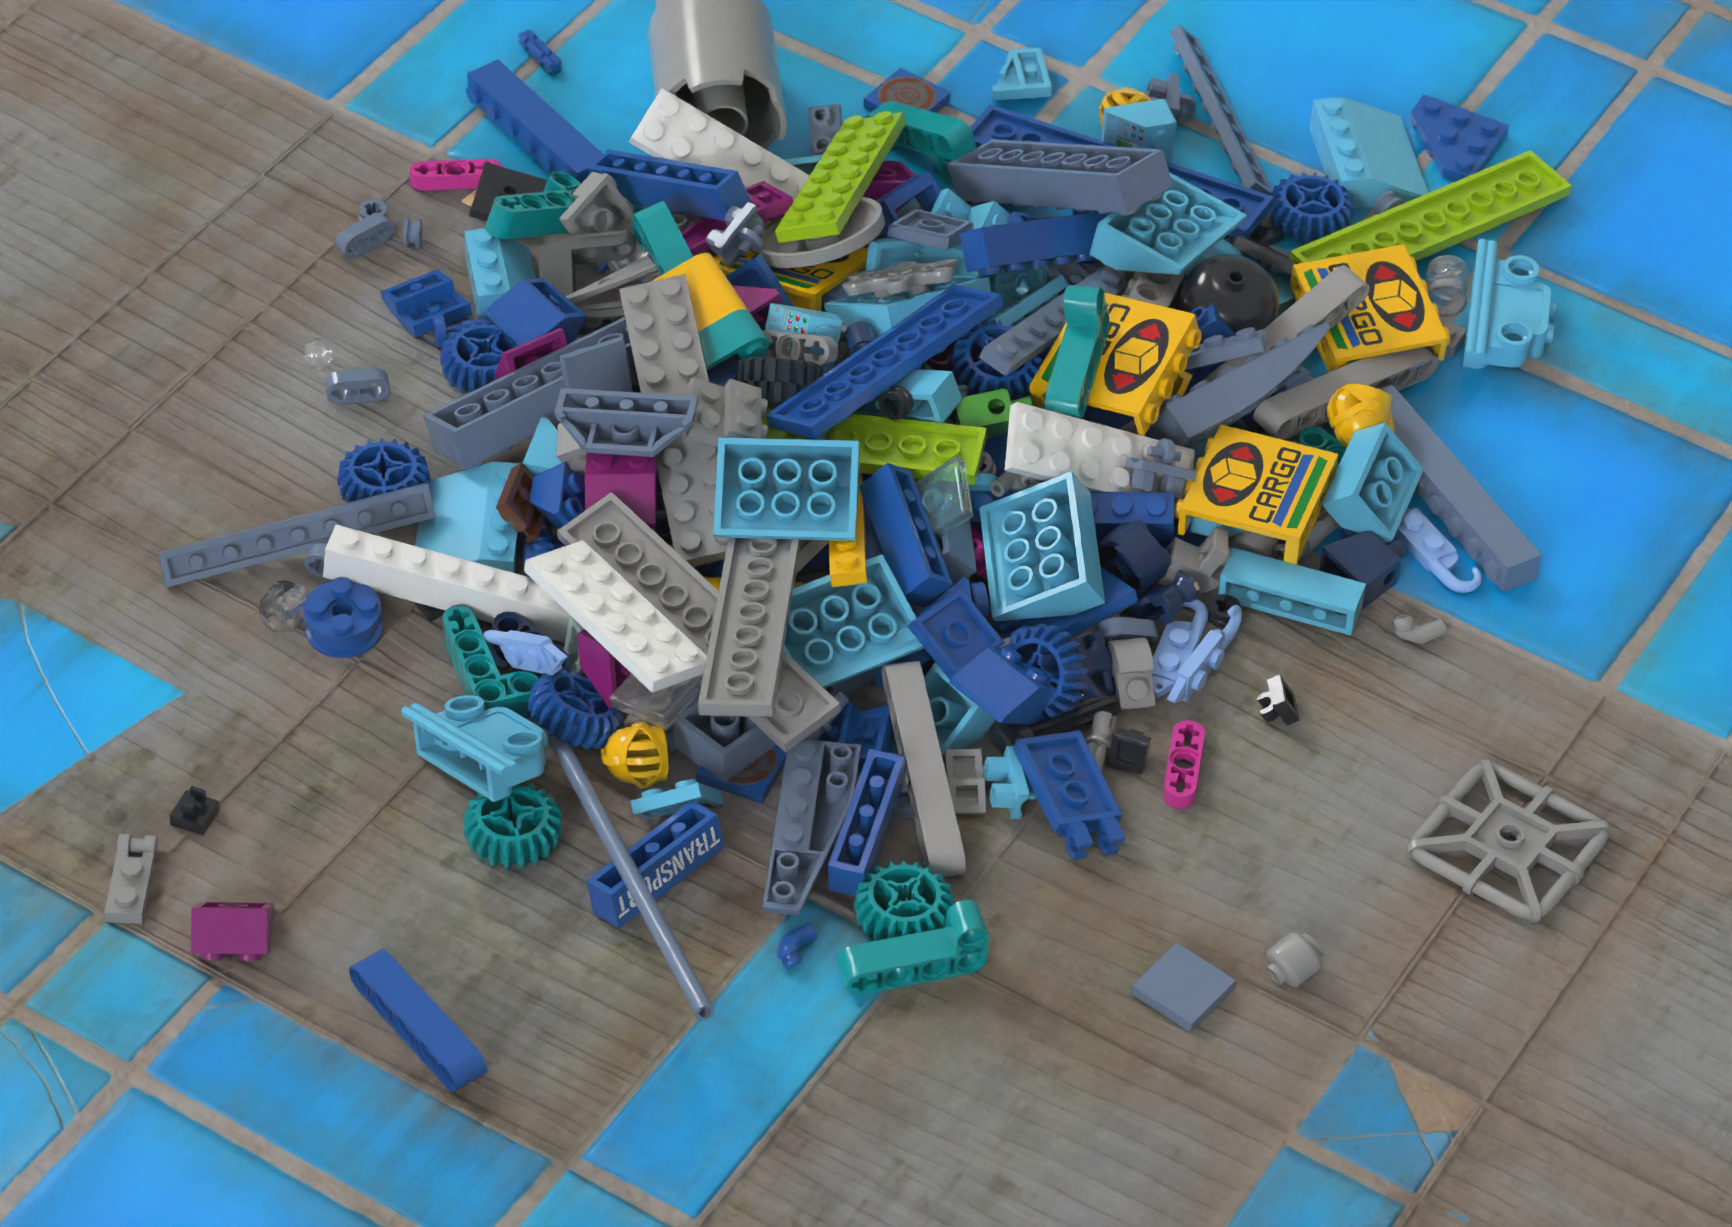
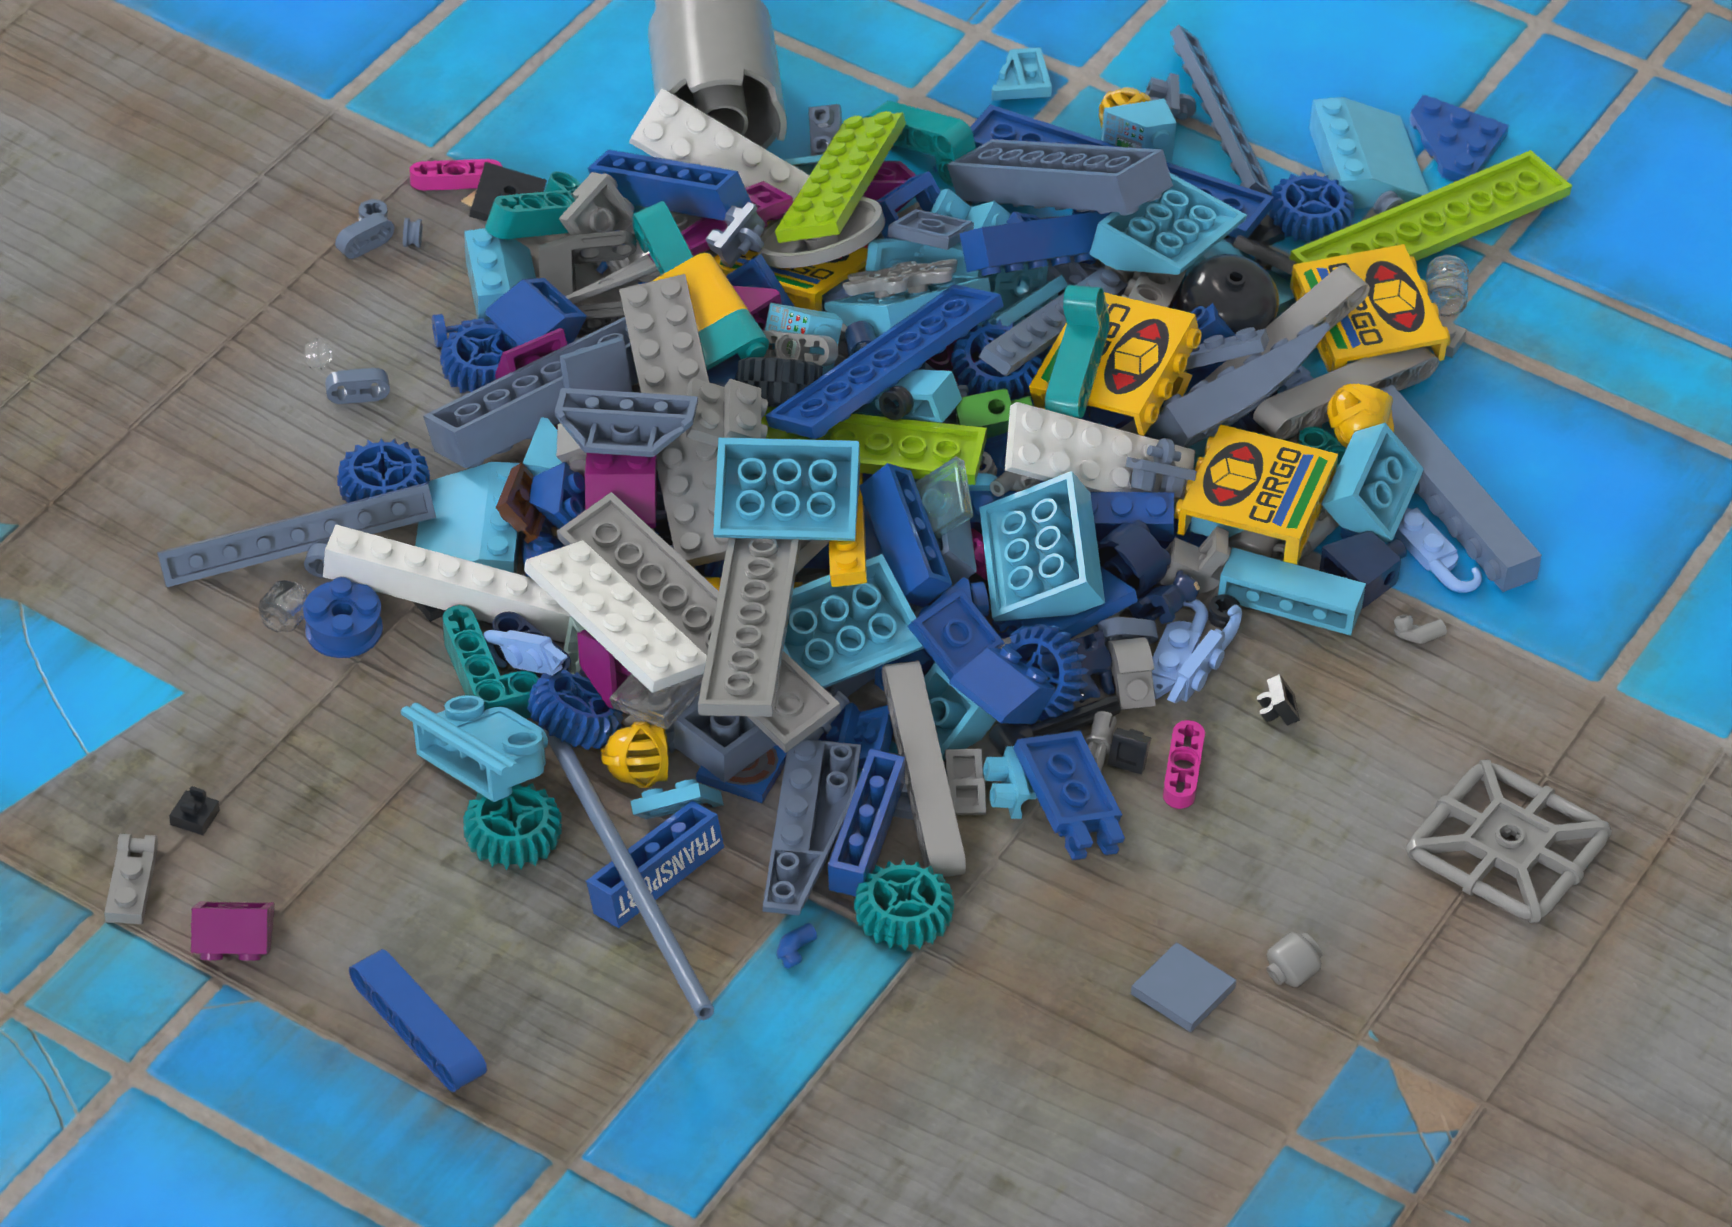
(421, 298): blue slope -> none
(530, 121): blue brick -> none
(540, 51): blue axle -> none
(909, 90): tile -> none
(920, 956): teal beam -> none
(1506, 311): medium azure brick -> none

